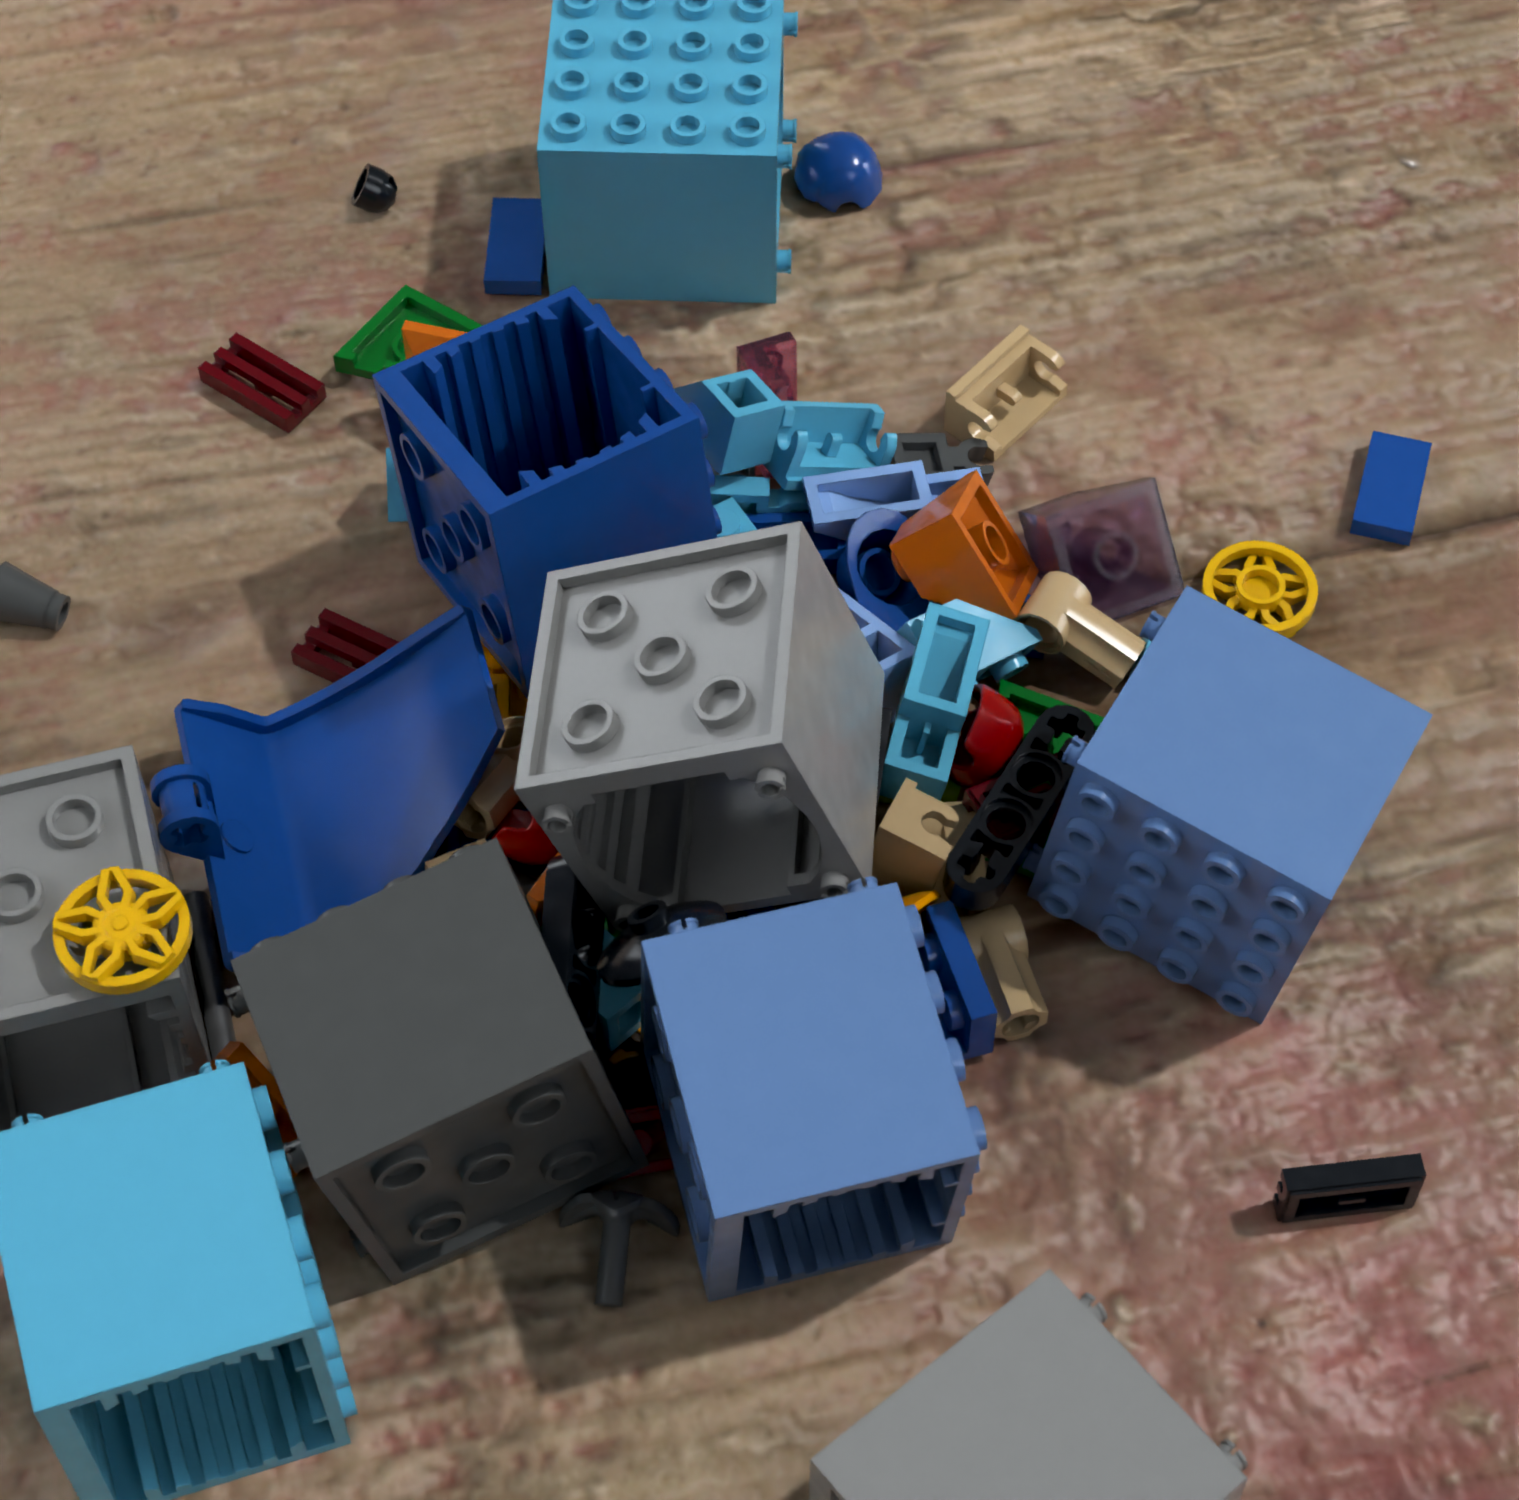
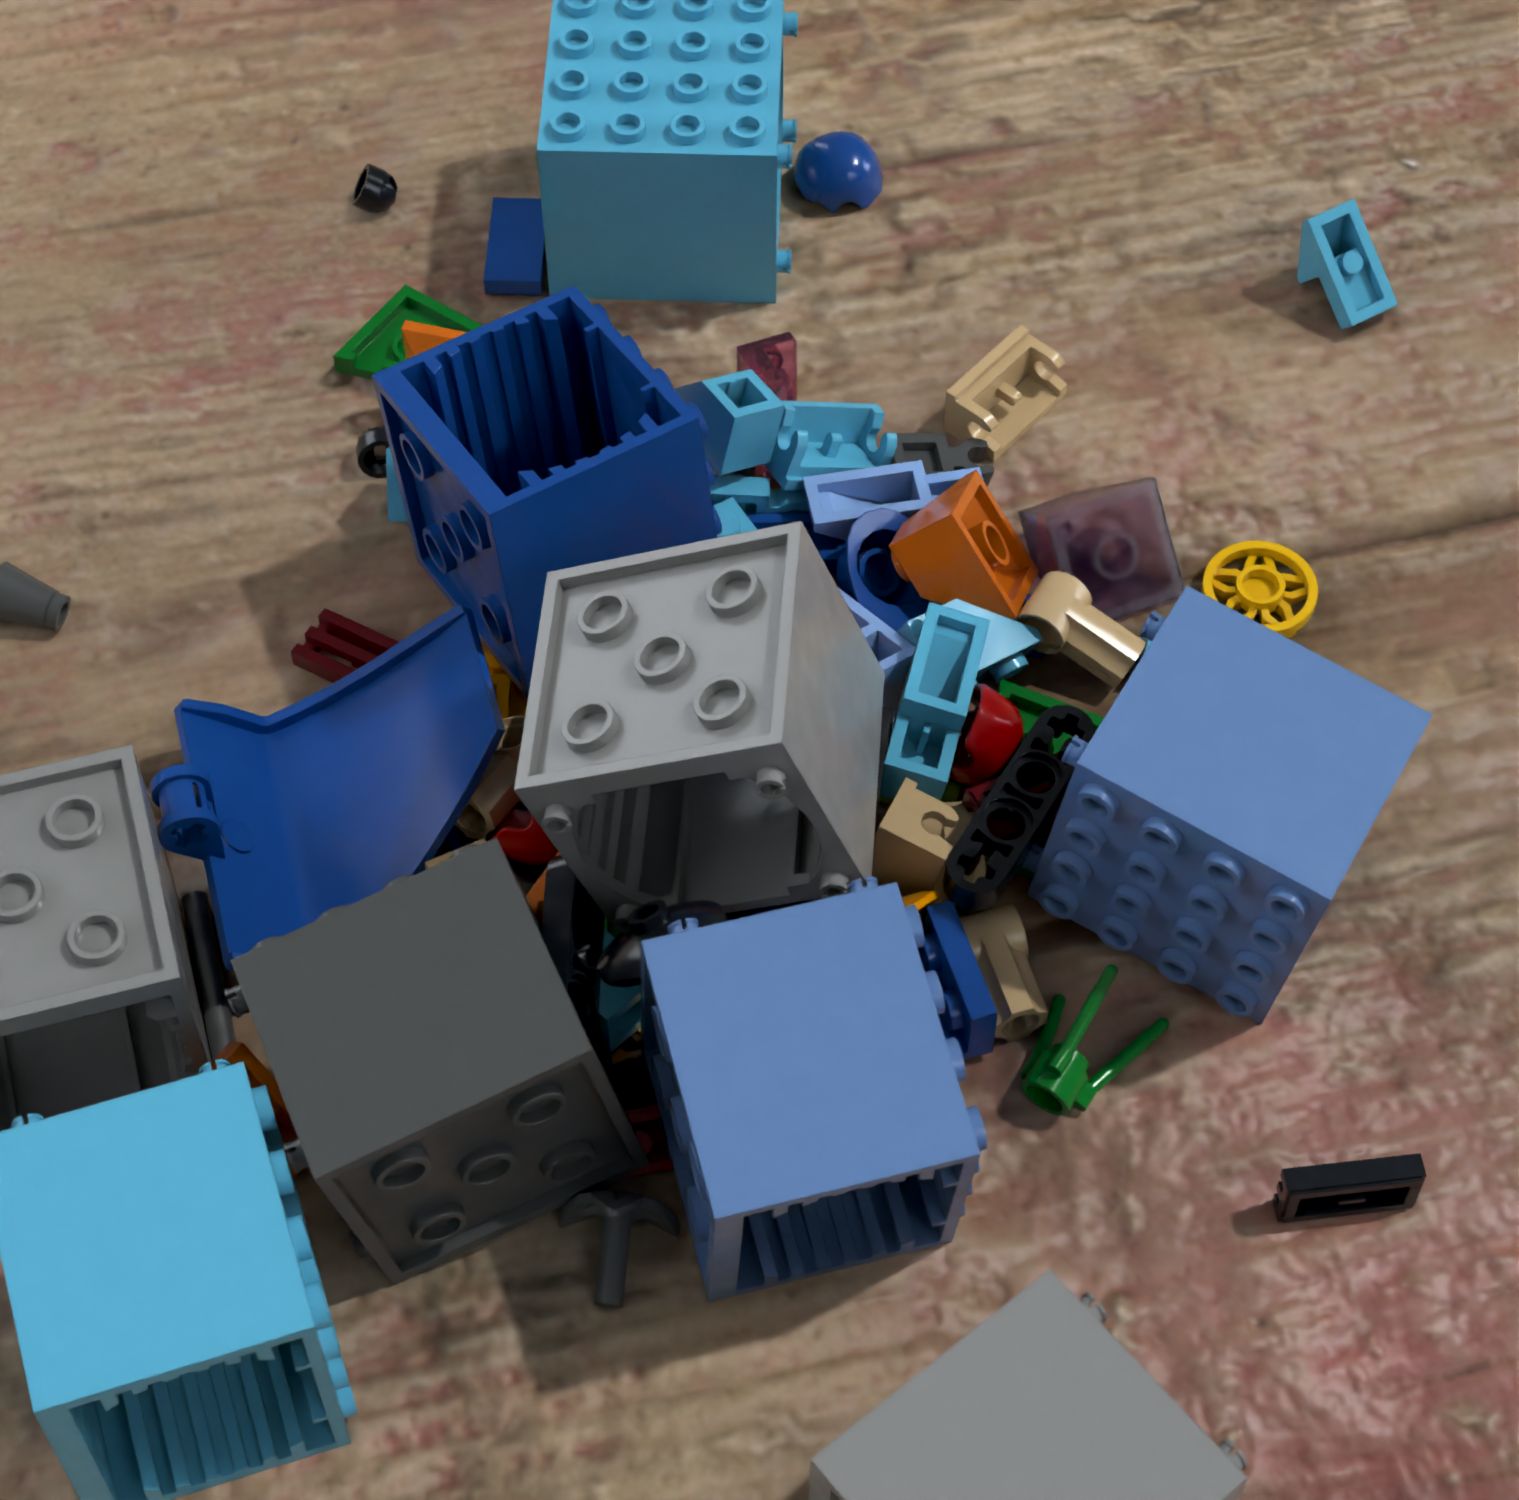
(122, 930): yellow wheel -> none
(270, 376): dark red tile -> none
(366, 458): none -> black hinge
(1058, 1076): none -> green plant
(1345, 260): none -> medium azure slope
(1390, 488): blue tile -> none

